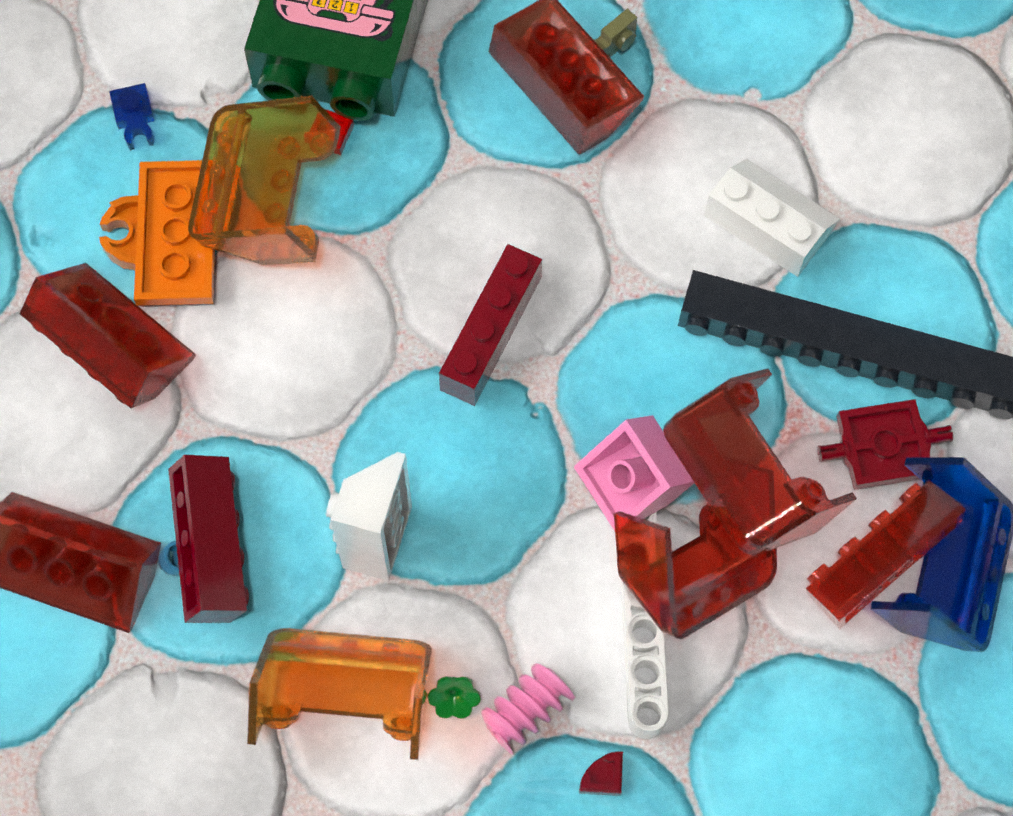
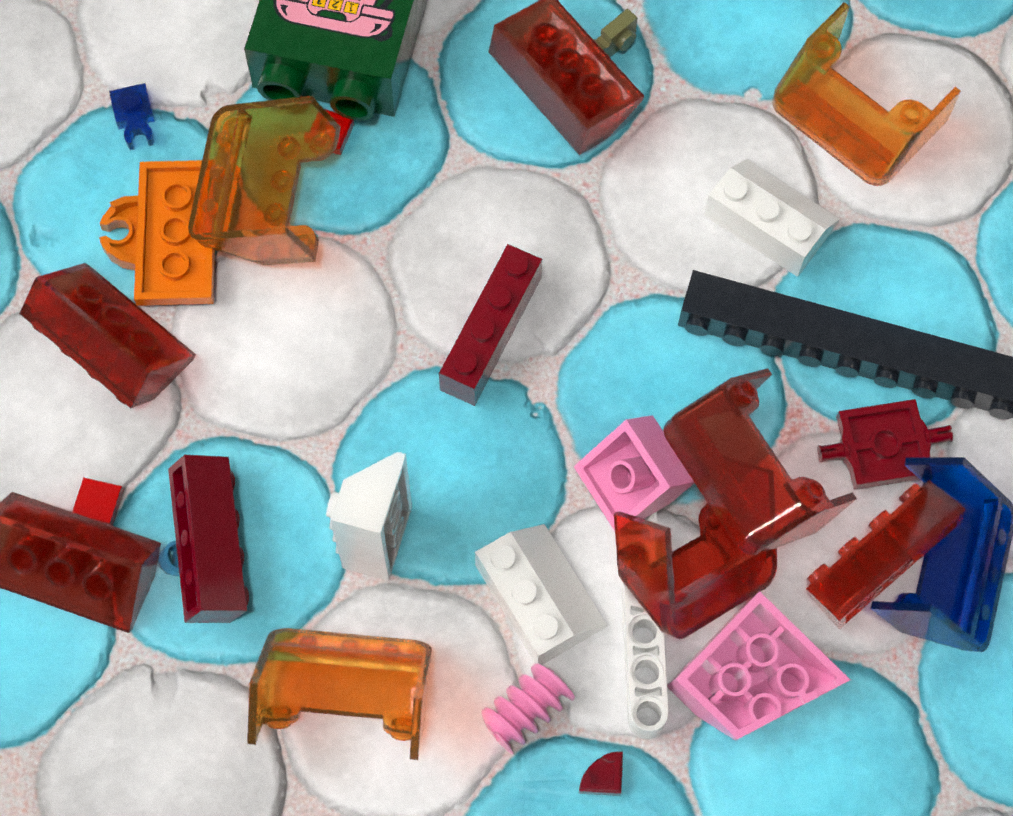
(98, 500): none -> red tile
(454, 697): green plant -> none
(538, 592): none -> white slope
(754, 671): none -> bright pink wedge
(847, 120): none -> clear orange windscreen

